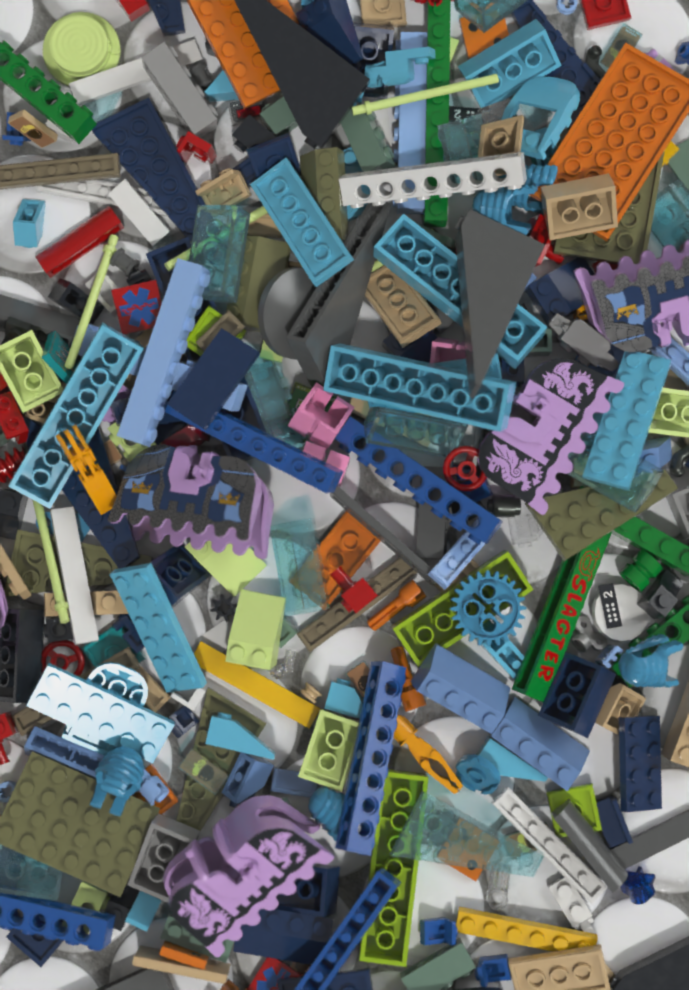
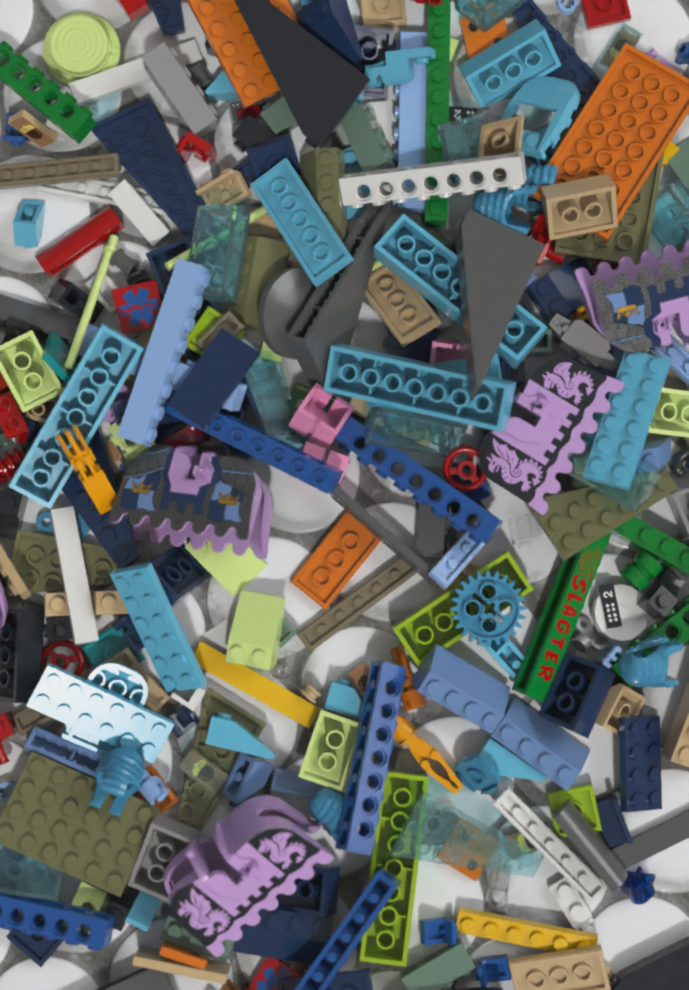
(60, 606): yellowish green bar -> none
(219, 603): black gear -> none
(300, 566): clear light blue slope -> none
(355, 594): red brick -> none
(368, 106): yellowish green bar -> none
(408, 596): orange piece -> none
(504, 505): pearl dark grey brick -> none
(592, 60): pearl dark grey arm -> none

